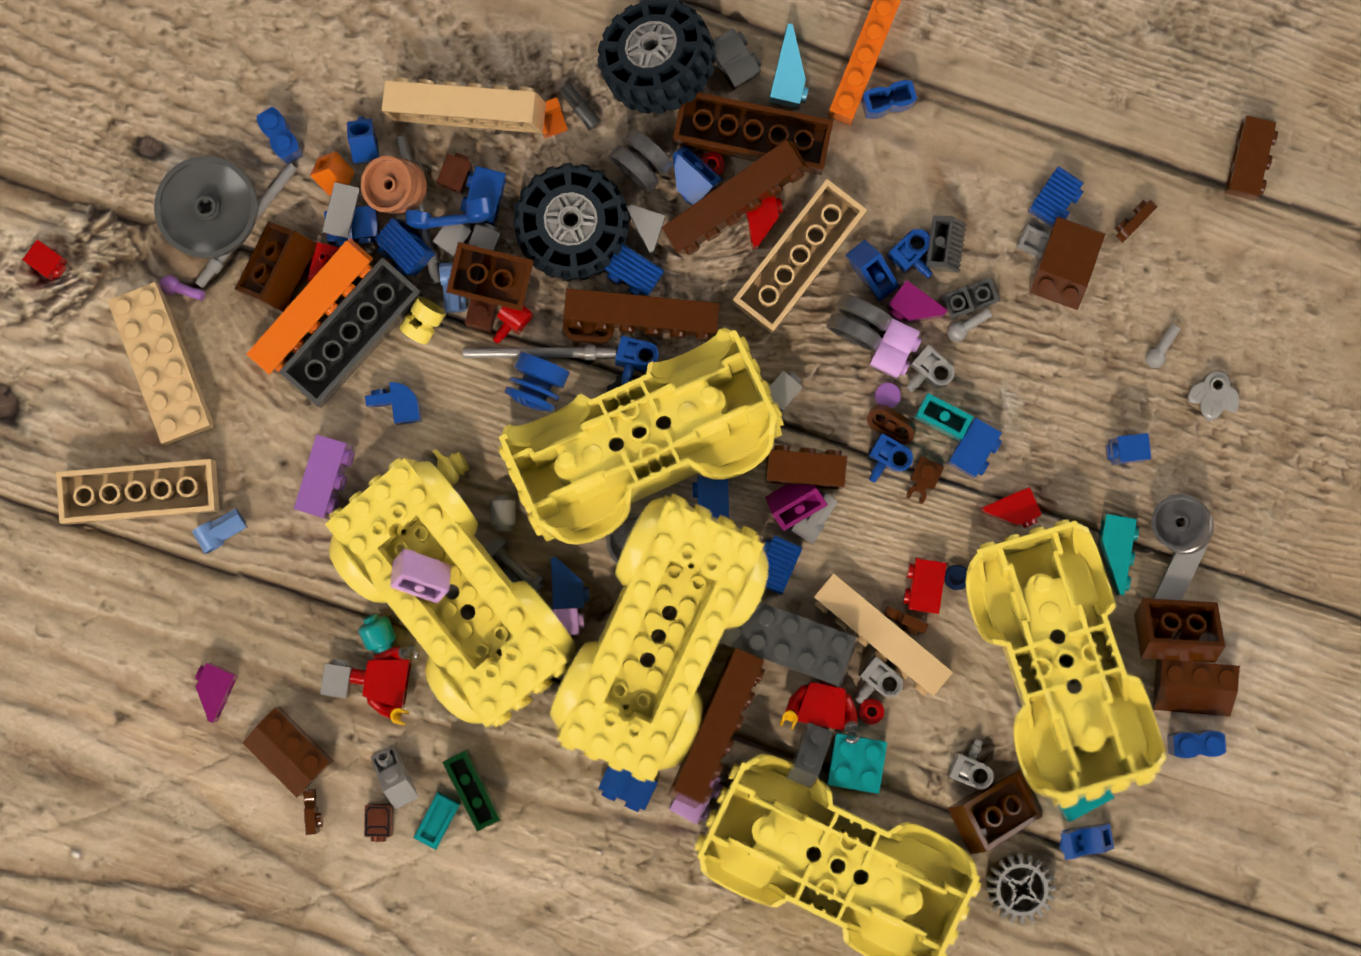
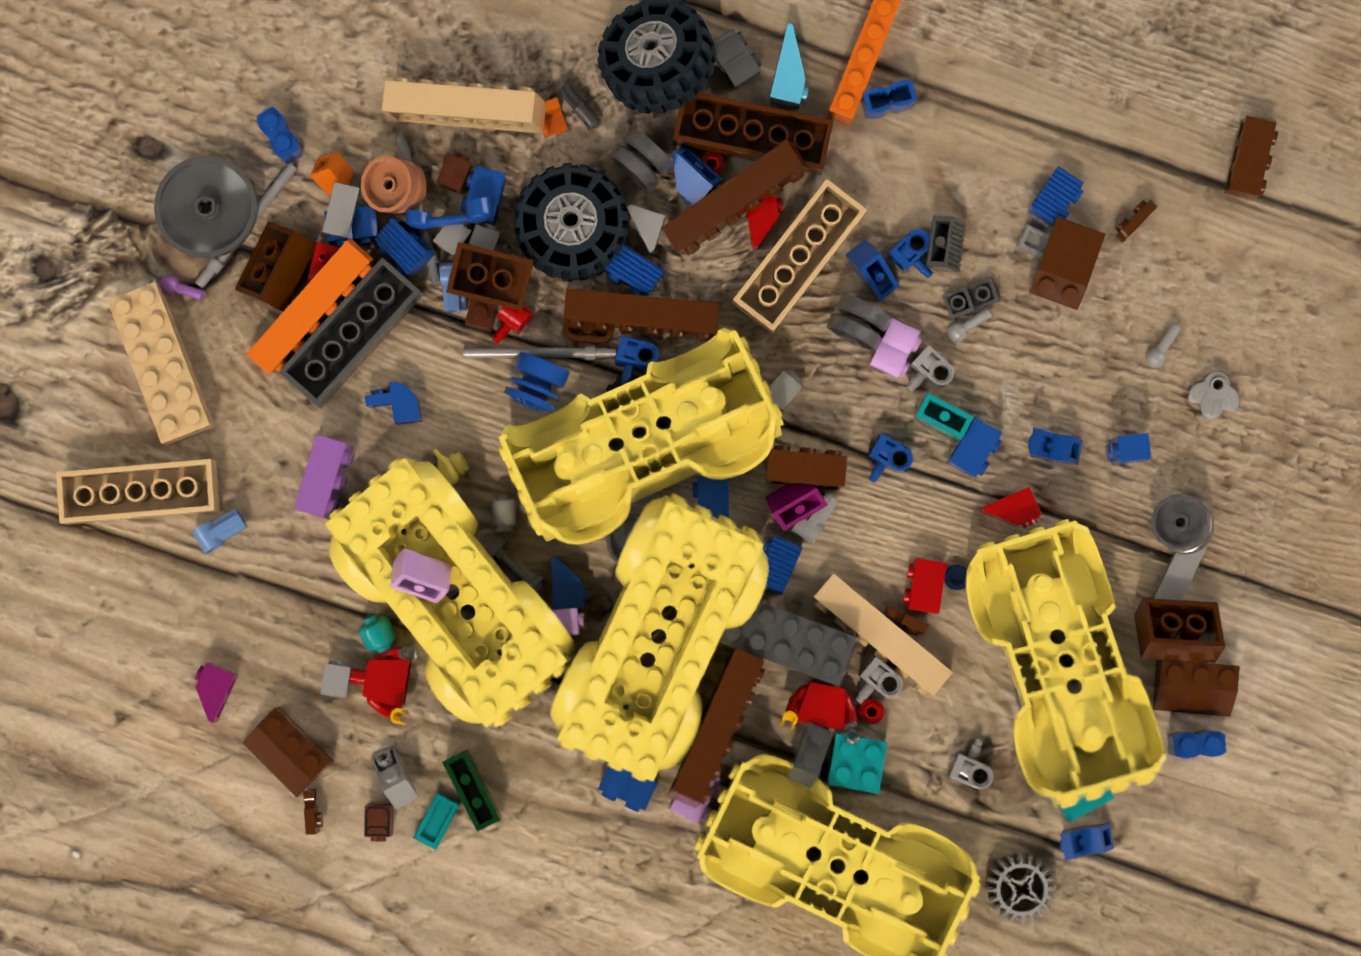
(45, 260): red brick -> none
(362, 140): blue piece -> none
(421, 323): light yellow wheel -> none
(888, 395): medium lavender tile -> none
(891, 424): reddish brown plate -> none
(914, 305): magenta slope -> none
(926, 476): reddish brown plate -> none
(995, 813): reddish brown slope -> none
(1054, 447): none -> blue brick
(1116, 544): teal slope -> none

